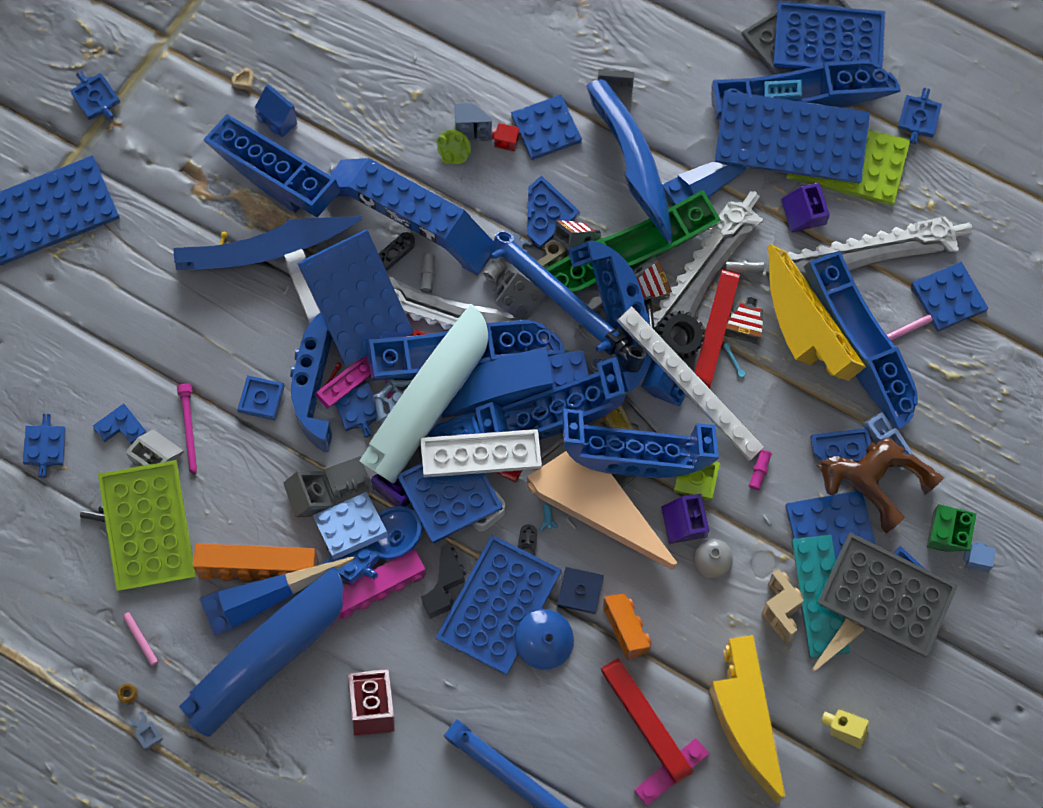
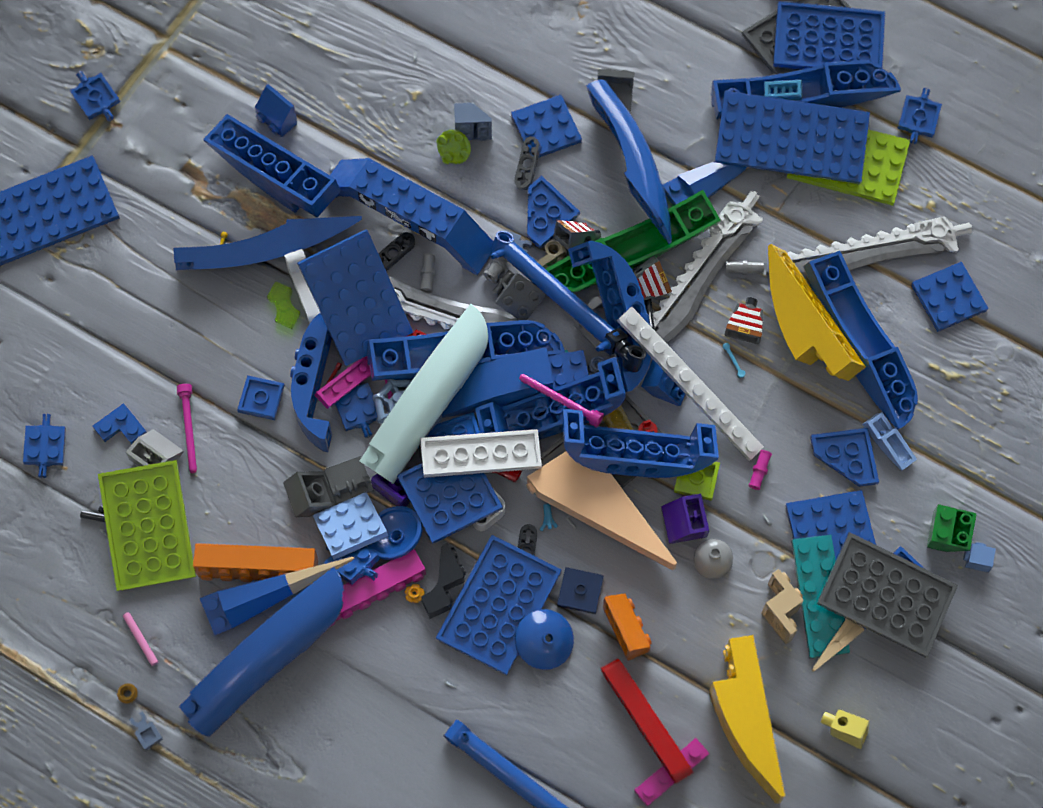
(244, 79): tan tile -> none
(281, 297): none -> clear neon green tile
(371, 702): dark red slope -> none
(414, 598): none -> light orange plate
(506, 137): red brick -> none
(525, 149): none -> dark grey beam
(592, 416): none -> dark pink piece
(648, 426): none -> red plate
(689, 325): black tyre -> none
(716, 326): red beam -> none
(805, 208): dark purple slope -> none
(870, 469): reddish brown animal -> none
(910, 327): bright pink bar -> none

